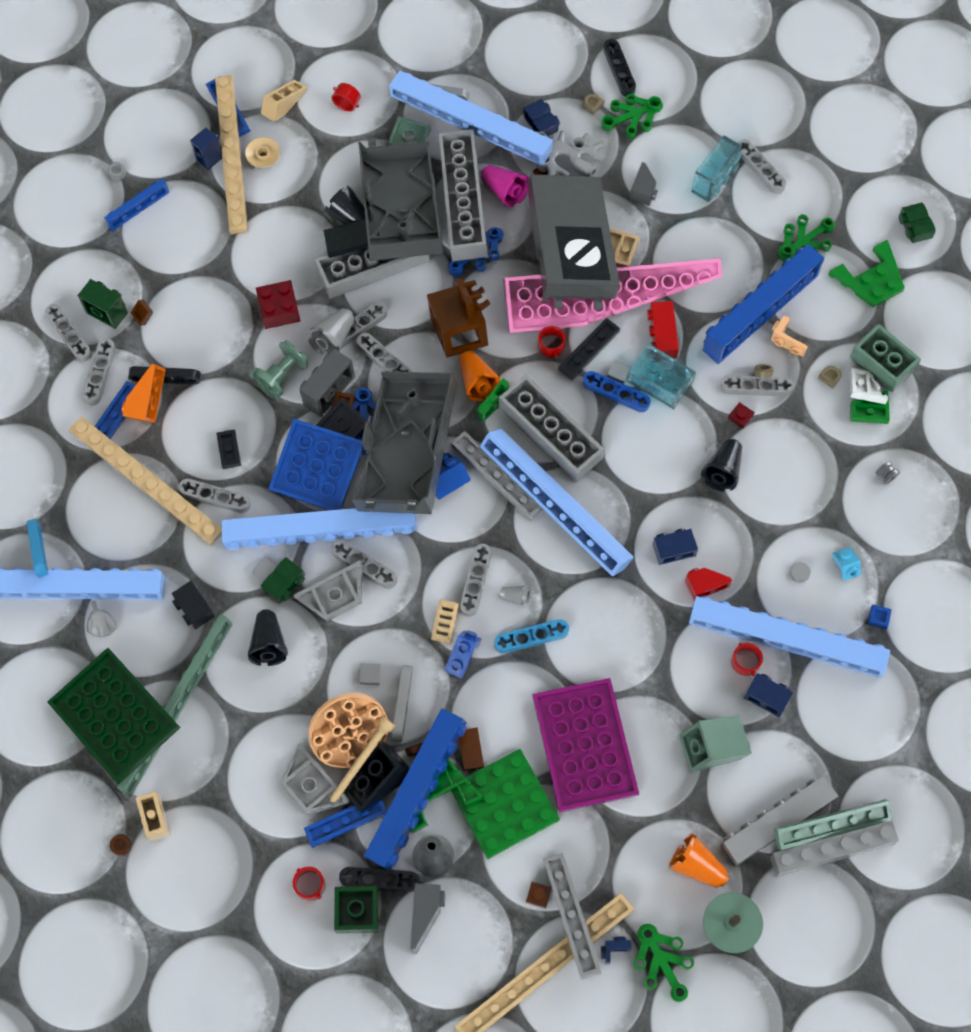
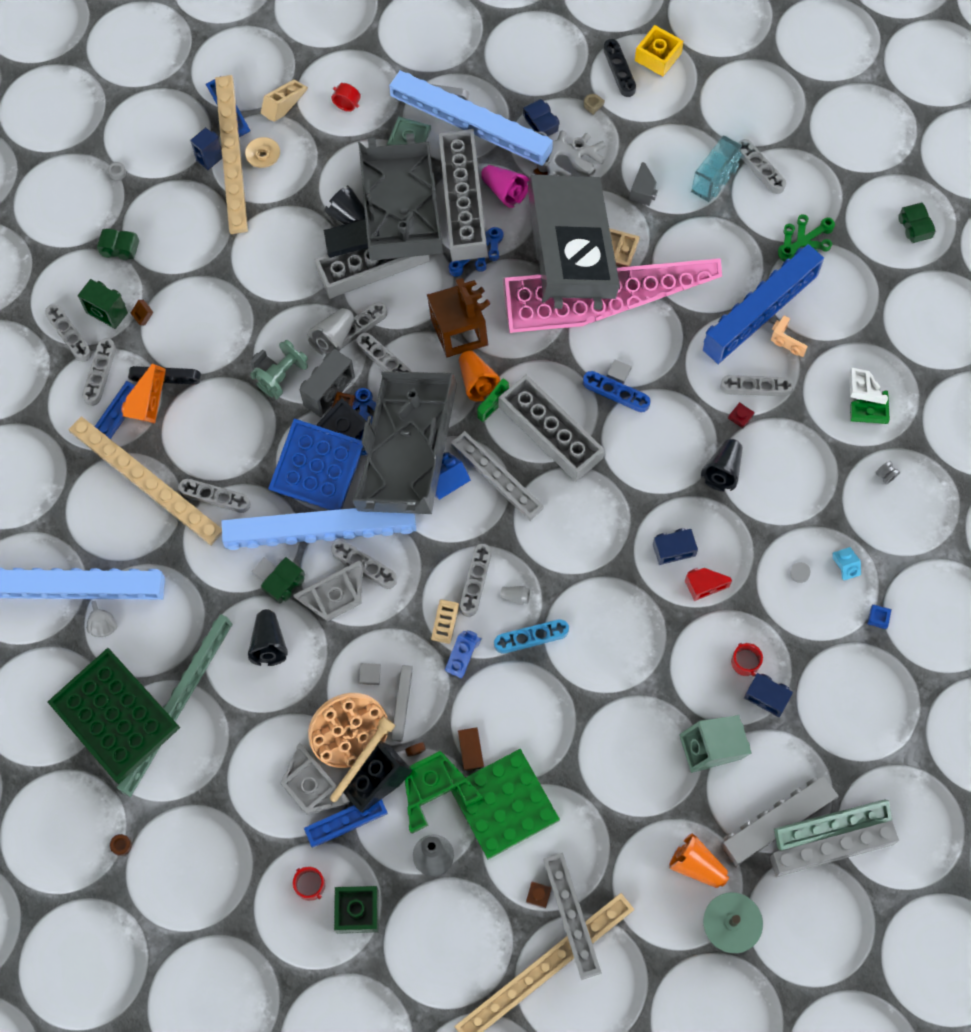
(37, 548): dark azure beam -> none
(118, 243): none -> dark green brick
(136, 205): blue plate -> none
(153, 816): tan brick -> none
(193, 605): black brick -> none
(228, 449): black plate -> none
(261, 361): none -> dark grey bracket
(278, 304): dark red brick -> none
(380, 875): black beam -> none
(415, 789): blue brick -> none
(426, 909): dark grey slope -> none
(551, 352): red piece -> none
(556, 502): light blue brick -> none
(585, 745): magenta plate -> none
(589, 349): black plate -> none
(618, 944): dark blue bracket -> none
(633, 113): green plant -> none
(658, 50): none -> yellow brick
(660, 959): green plant -> none
(661, 376): clear light blue brick -> none
(663, 327): red brick -> none
(763, 371): dark tan tile -> none
(789, 636): light blue brick -> none
(830, 376): dark tan tile -> none
(876, 283): green wing -> none
(885, 357): sand green brick -> none

